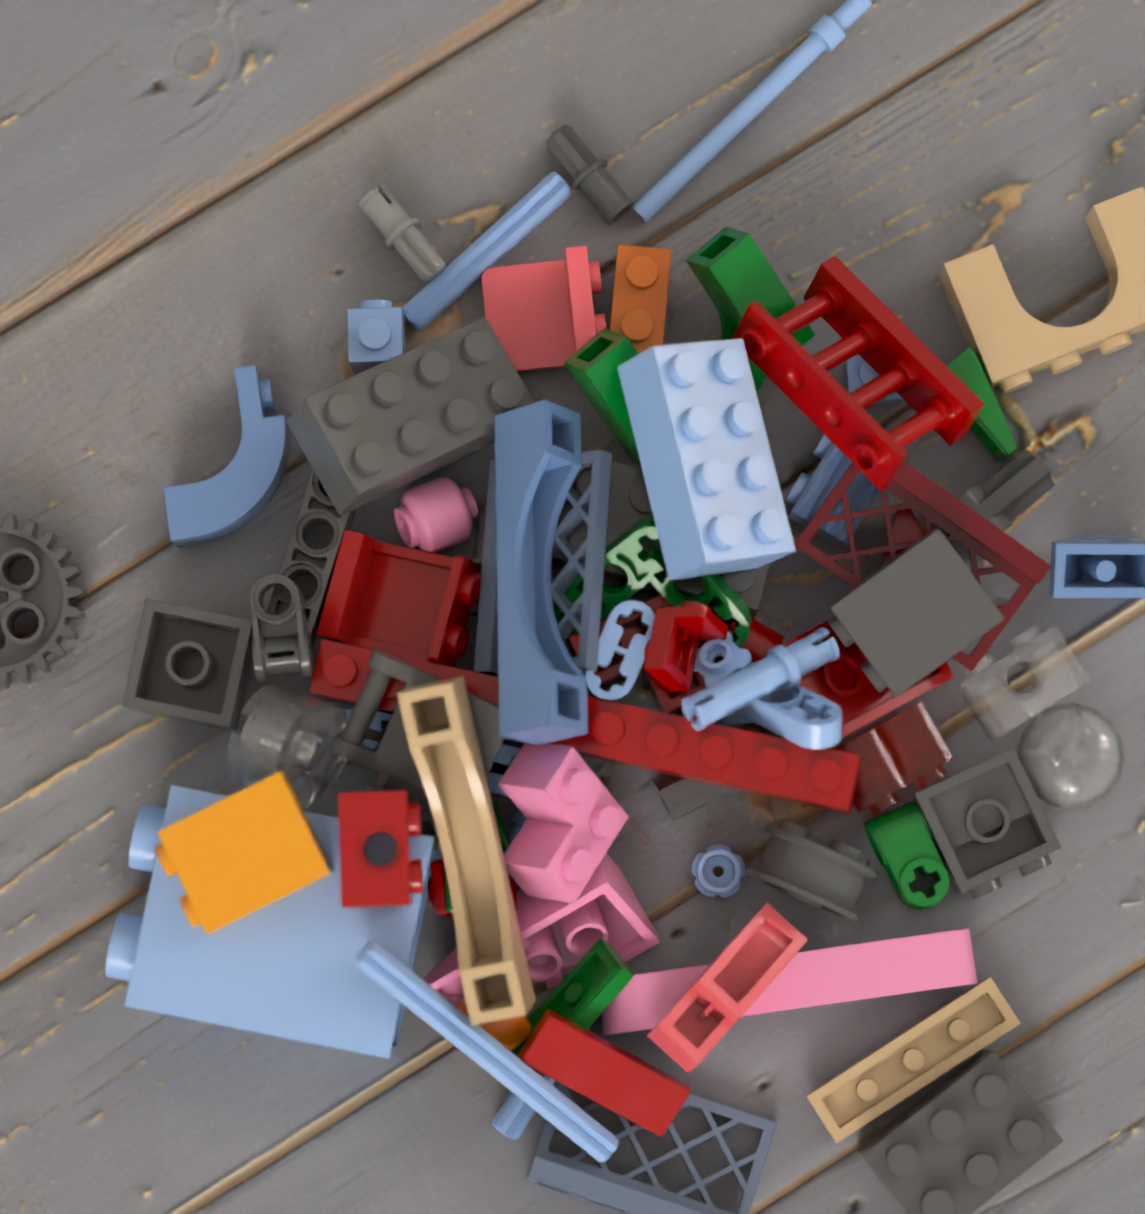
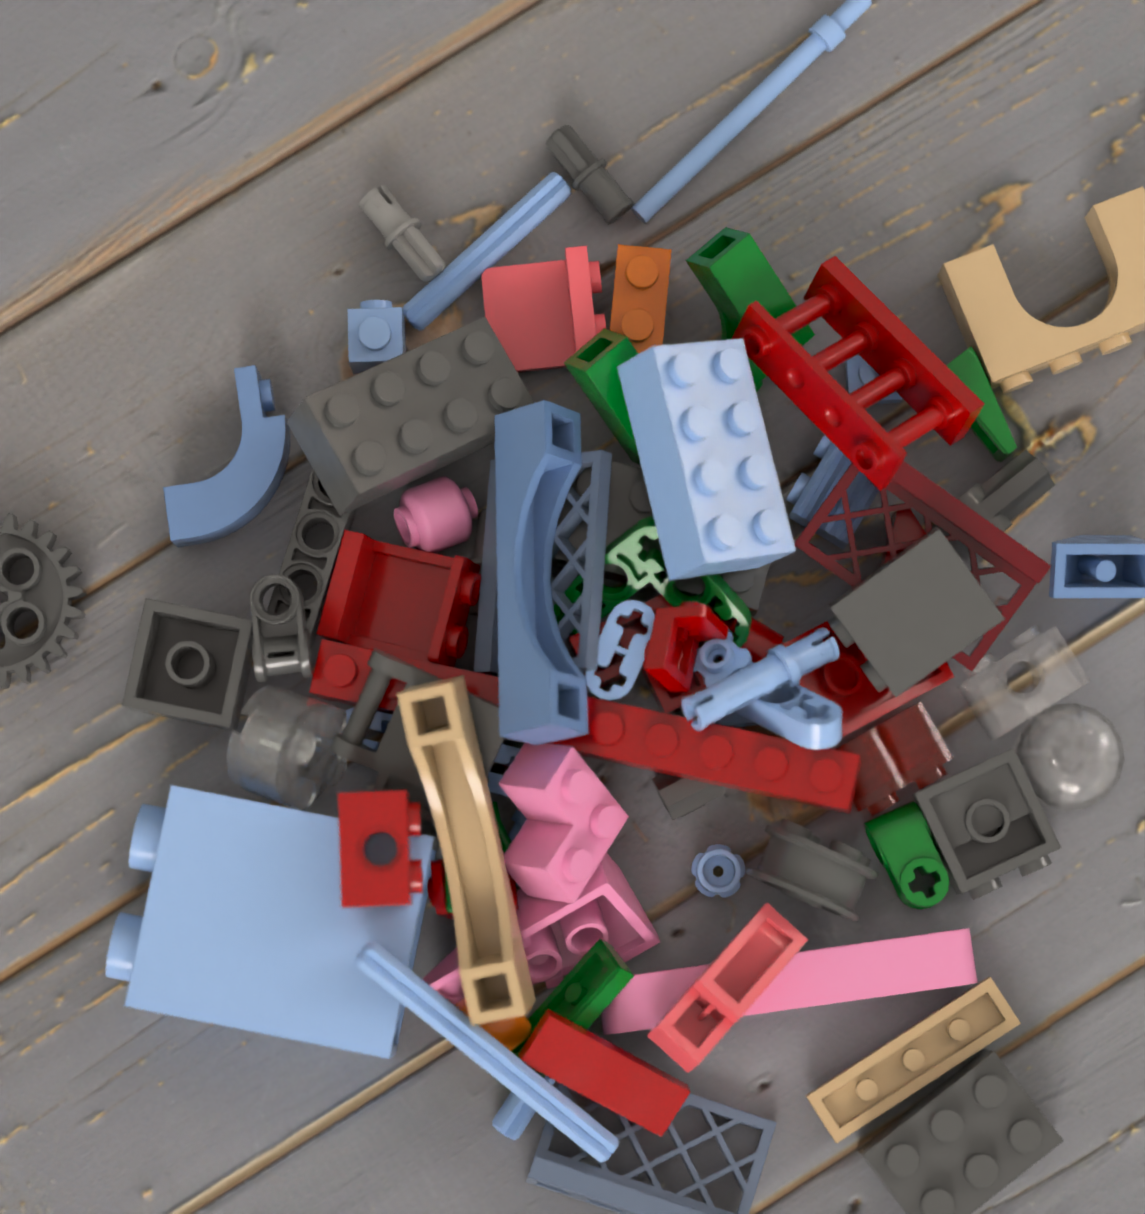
(242, 853): light orange brick -> none

